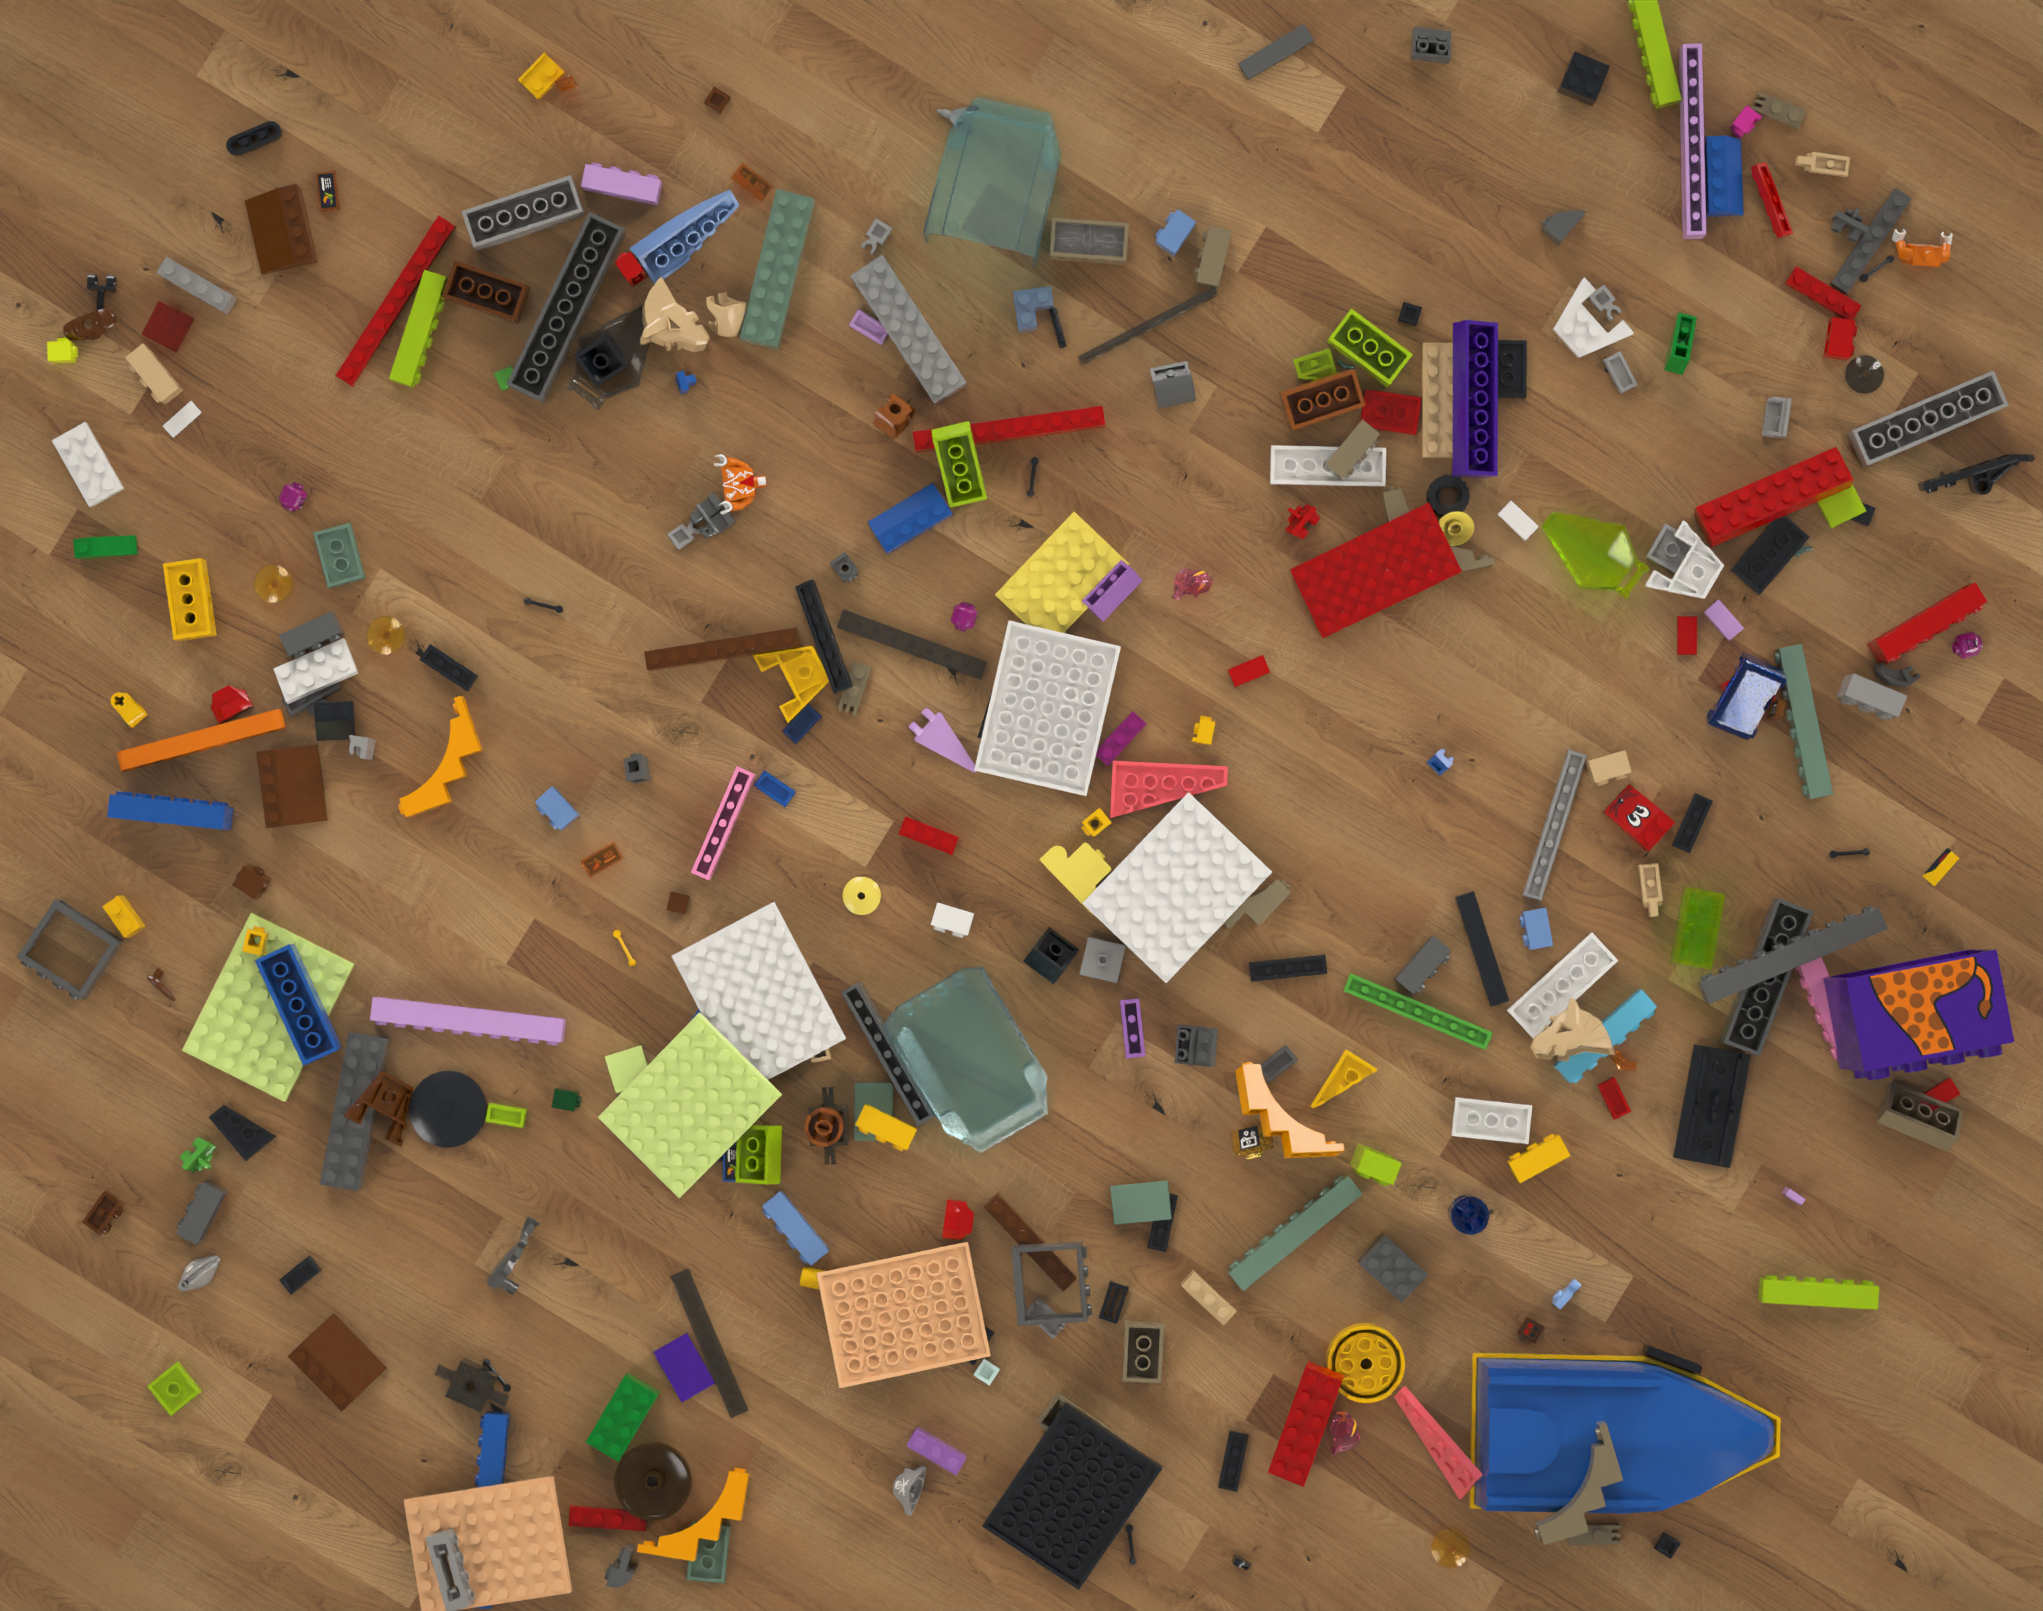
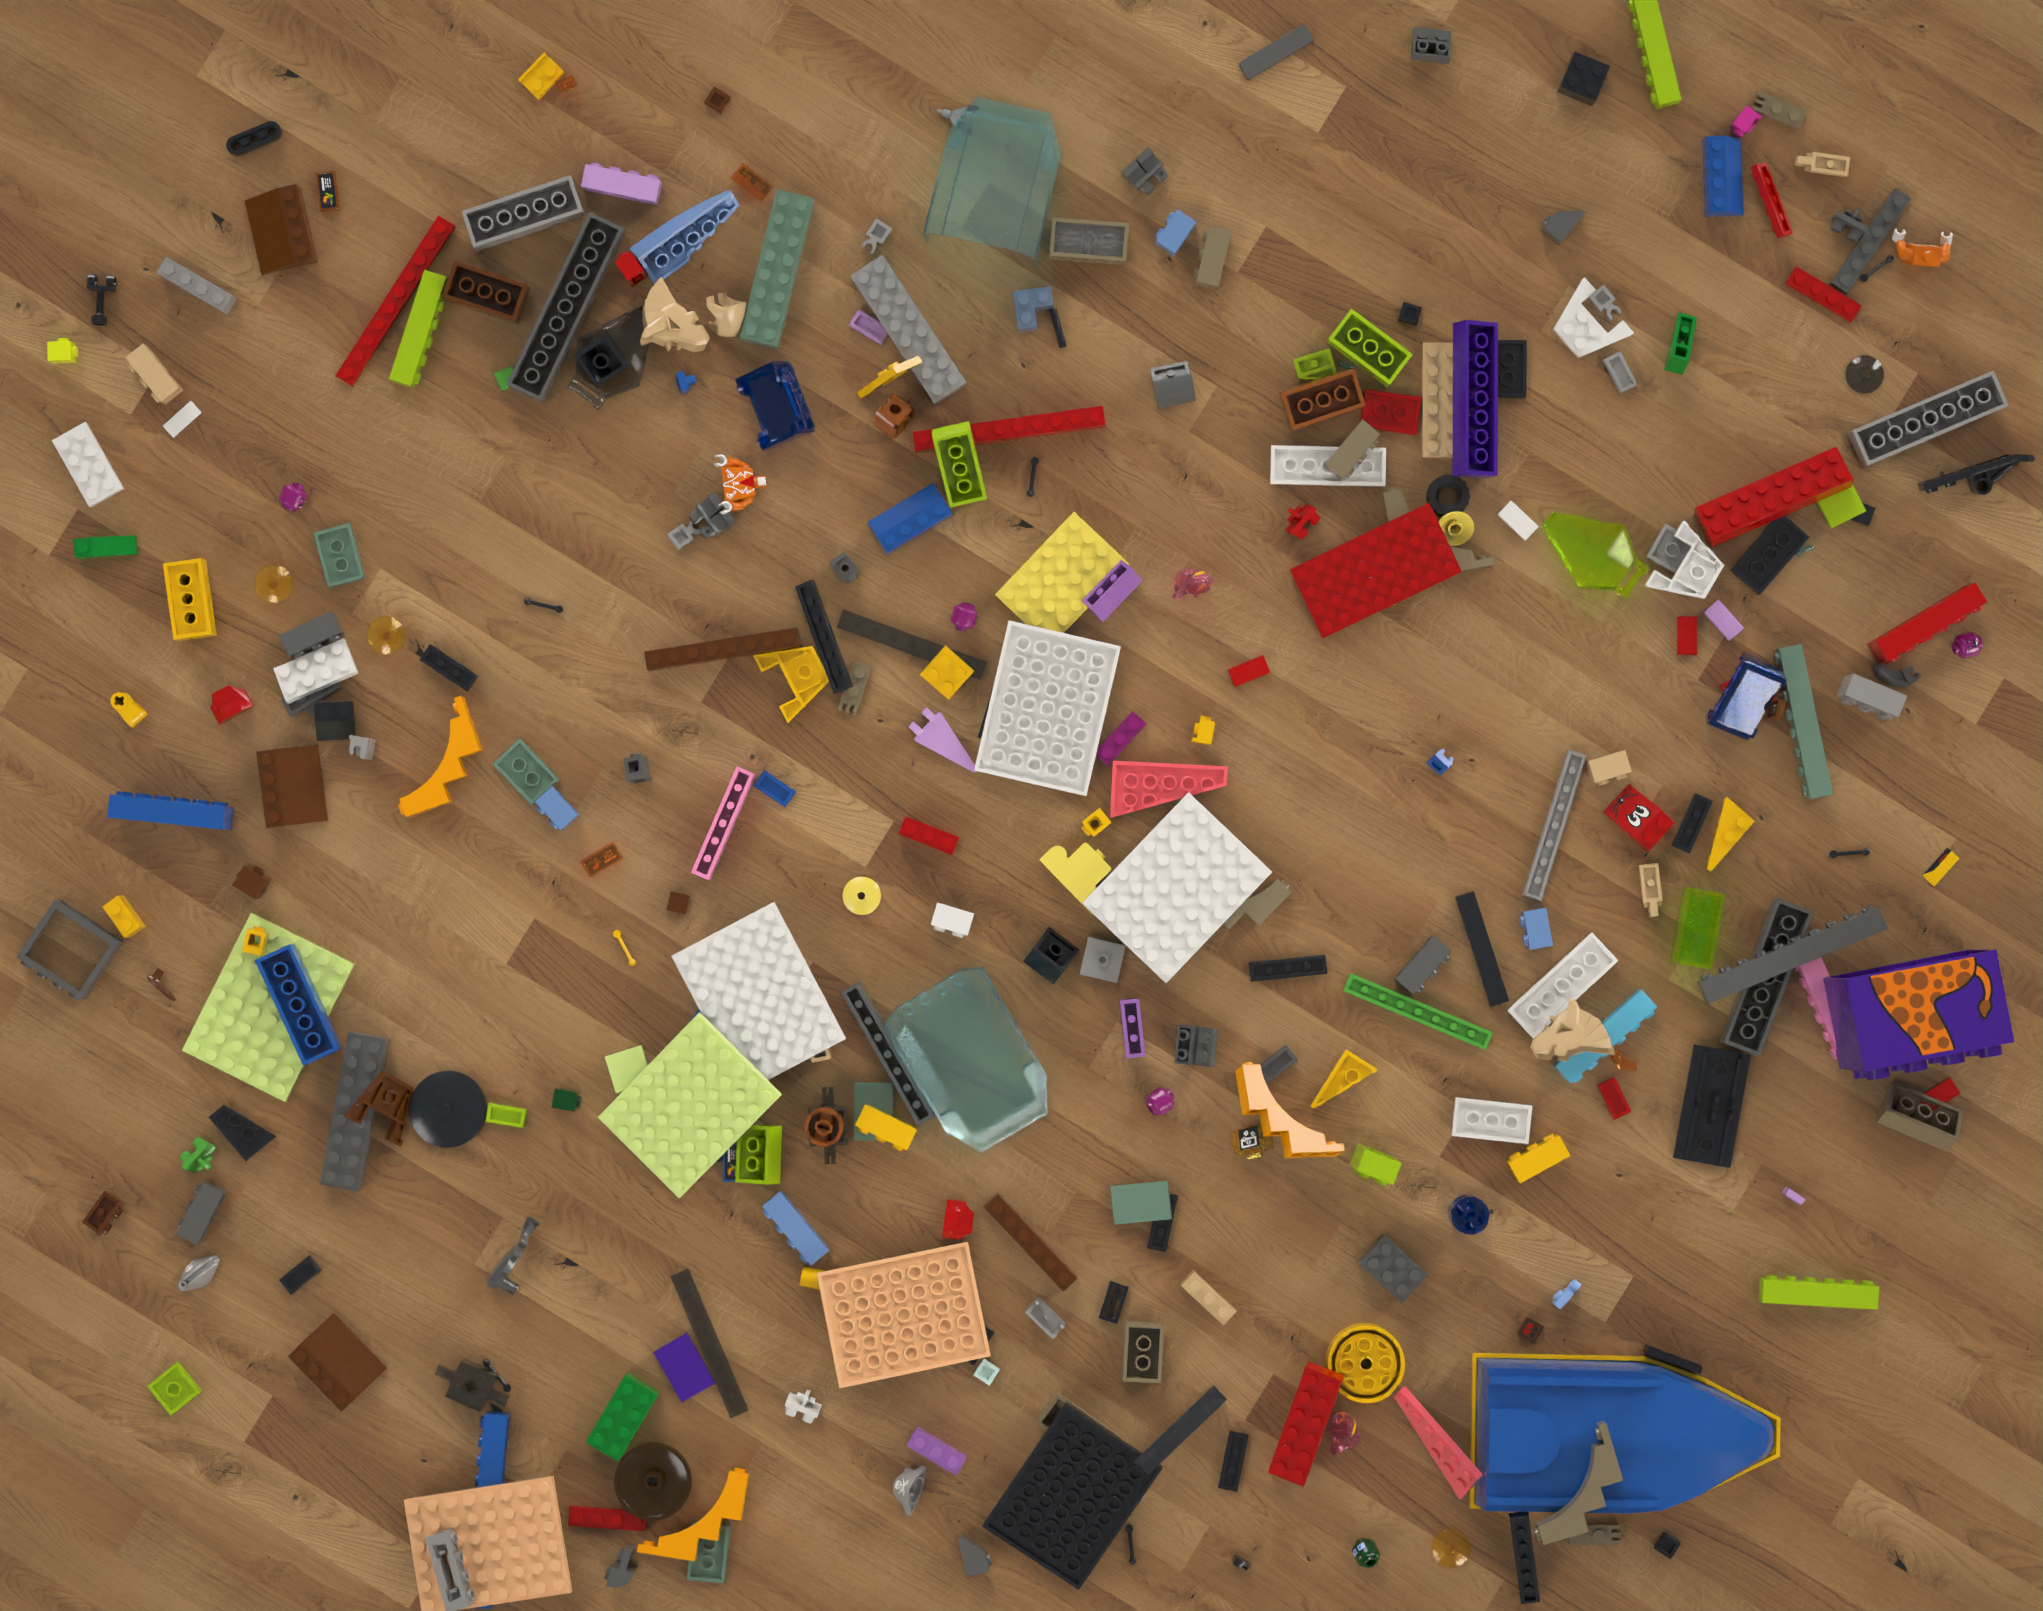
(101, 319): reddish brown piece -> none
(167, 326): clear red tile -> none
(201, 740): orange beam -> none
(467, 1019): lavender brick -> none
(525, 771): none -> sand green tile
(777, 403): none -> clear blue windscreen
(802, 723): dark blue tile -> none
(804, 1404): none -> white hips
(886, 376): none -> yellow wing
(947, 672): none -> yellow plate
(974, 1556): none -> dark grey slope
(1022, 1317): dark grey window -> none
(1143, 169): none -> dark grey hips
(1147, 326): clear smoke tile -> none
(1160, 1101): none -> magenta head
(1180, 1430): none -> black tile
(1294, 1232): sand green brick -> none
(1366, 1553): none -> dark green head
(1524, 1557): none -> black tile
(1692, 141): lavender brick -> none
(1731, 827): none -> yellow wing
(1776, 417): light grey hinge -> none
(1839, 339): red brick -> none

